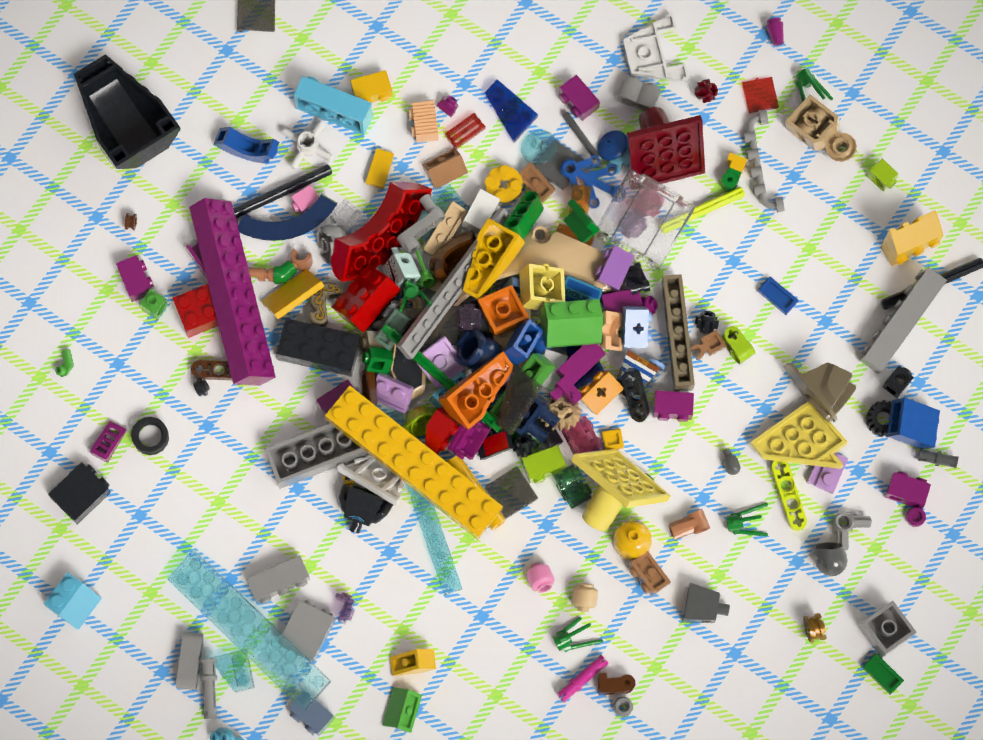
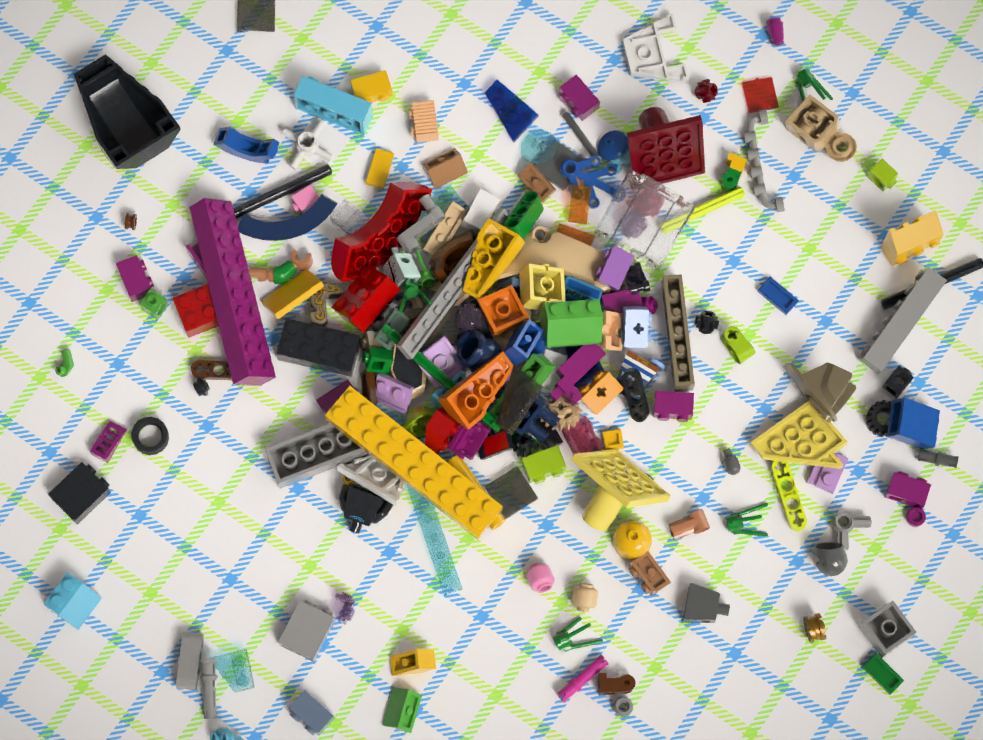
(249, 630): clear light blue plate -> none
(278, 580): light grey brick -> none
(326, 238): light grey cylinder -> none
(448, 105): magenta plate -> none
(477, 121): clear red tile -> none
(504, 173): yellow plate -> none
(571, 486): clear green cylinder -> none
(580, 222): green panel -> none
(638, 94): light grey brick -> none
(710, 343): medium nougat plate -> none

